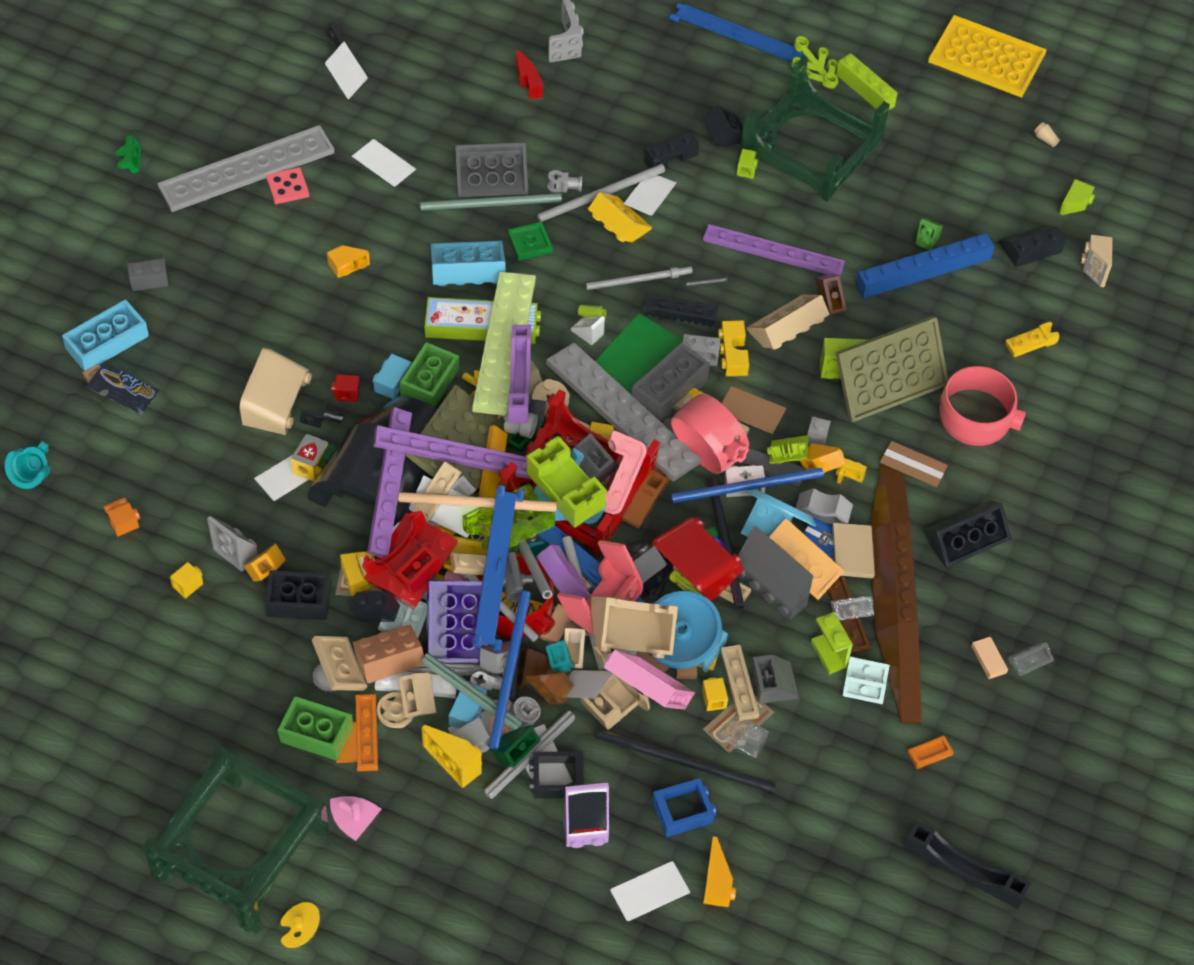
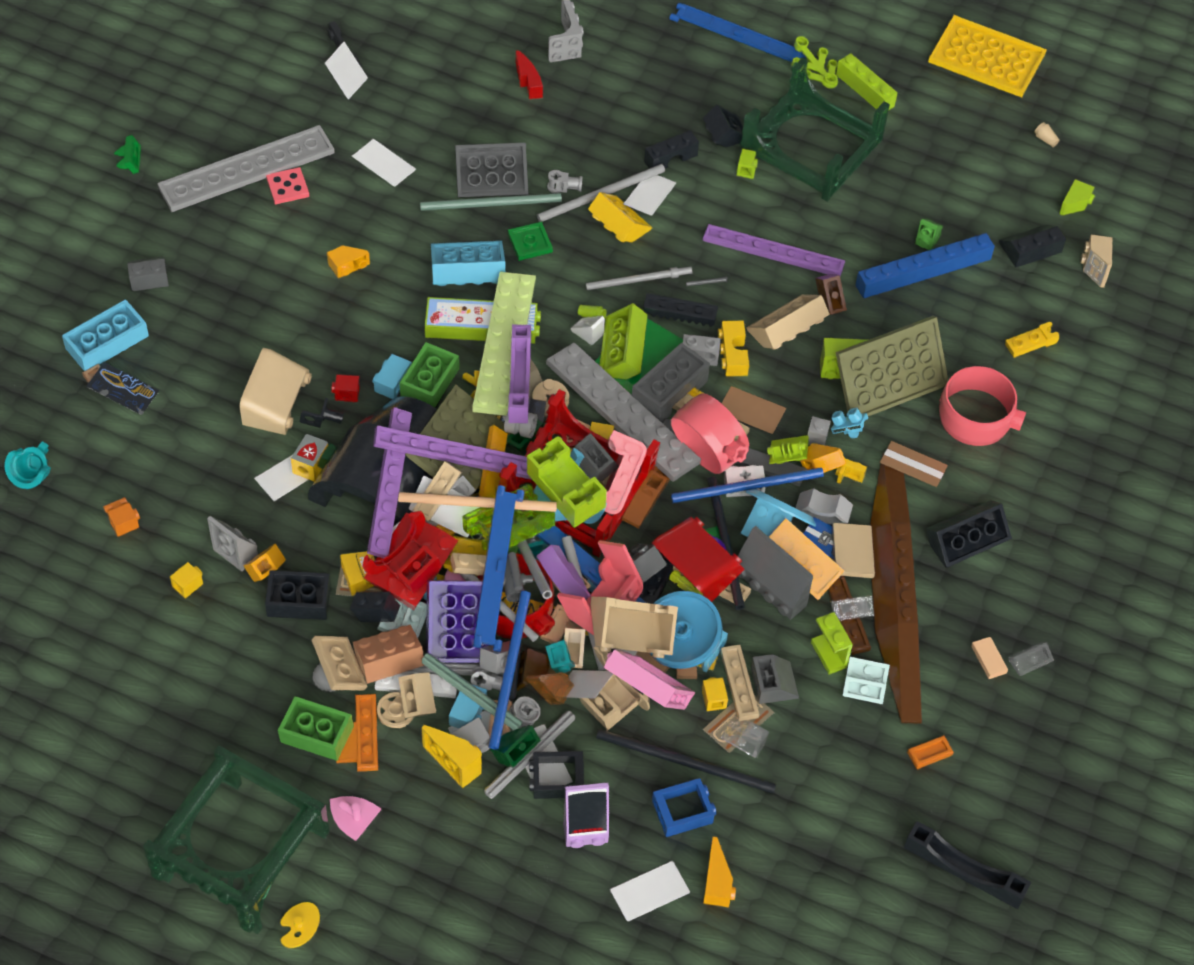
(623, 342): none -> lime slope
(849, 425): none -> medium azure hips

